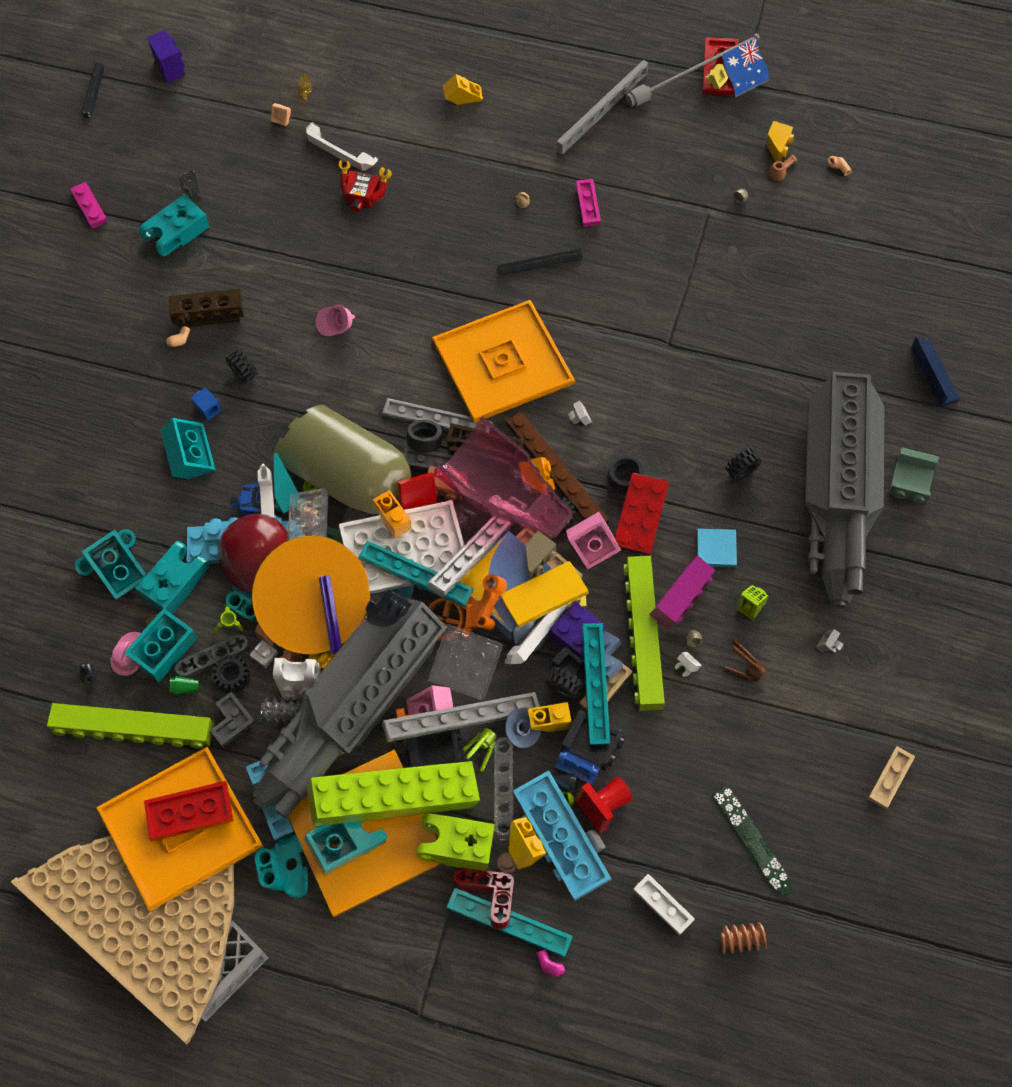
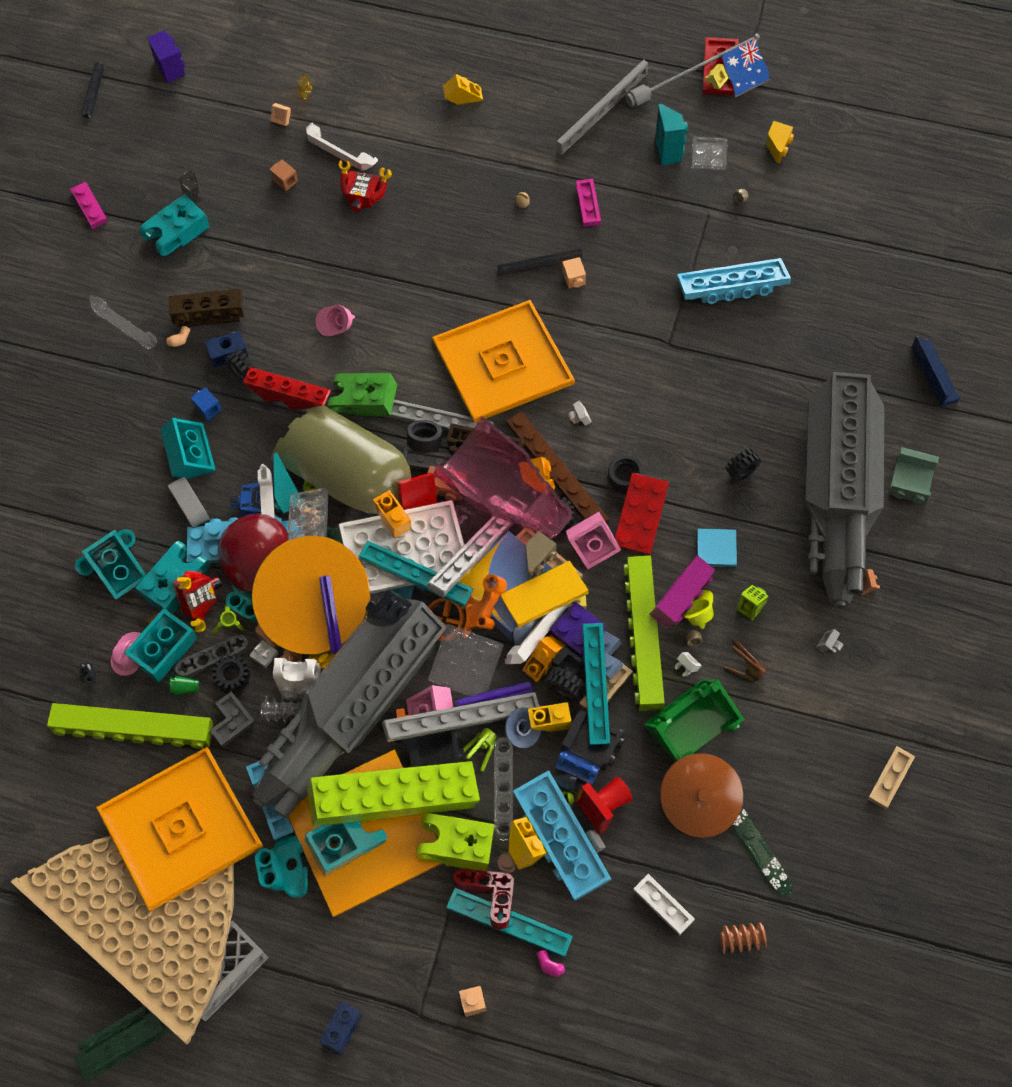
(101, 308): none -> clear piece
(122, 1045): none -> clear green brick
(188, 502): none -> light grey beam
(188, 811): red plate -> none
(196, 596): none -> torso
(217, 344): none -> dark blue brick
(283, 175): none -> nougat brick
(290, 391): none -> red slope
(341, 1028): none -> dark blue brick
(364, 394): none -> bright green brick
(472, 1001): none -> light nougat brick
(514, 690): none -> dark purple axle
(542, 657): none -> light orange slope
(574, 273): none -> light nougat brick
(670, 135): none -> teal slope
(694, 719): none -> green windscreen
(701, 611): none -> neon yellow piece
(701, 795): none -> dark orange dish
(709, 153): none -> clear plate
(734, 281): none -> medium azure plate
(778, 169): nougat bar -> none
(839, 163): light nougat arm -> none
(869, 582): none -> nougat tile

